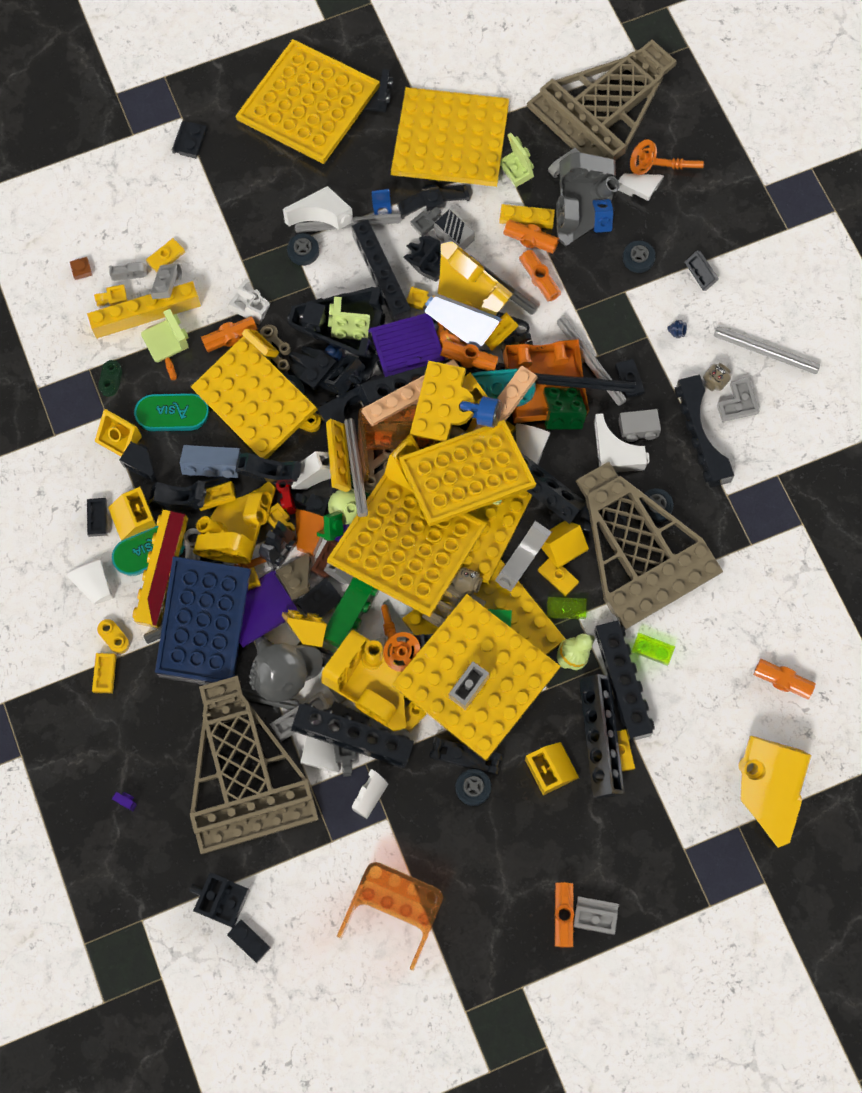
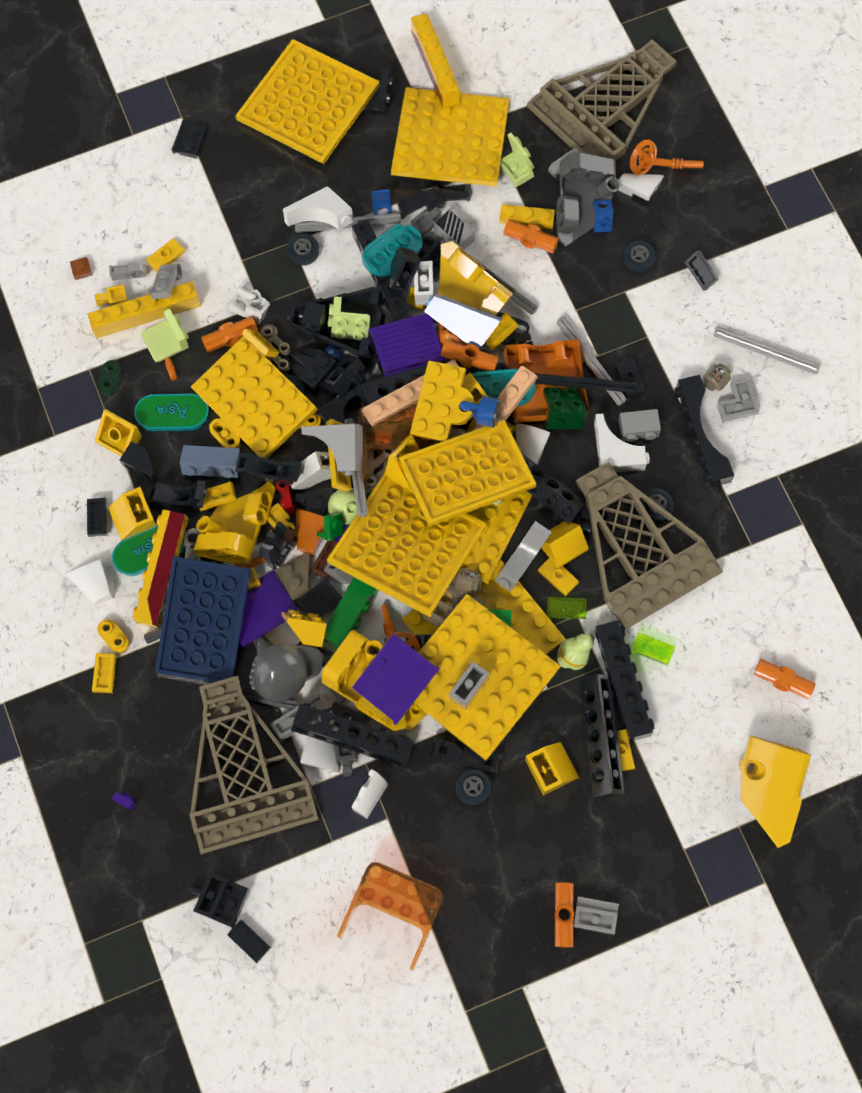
(225, 435): none -> yellow plate
(344, 442): none -> light grey arch
(380, 252): none -> teal tile
(395, 678): none -> dark purple piece
(403, 269): none -> black slope
(423, 282): none -> white brick
(435, 60): none -> yellow brick
(534, 267): orange piece -> none
(678, 329): dark blue plate -> none

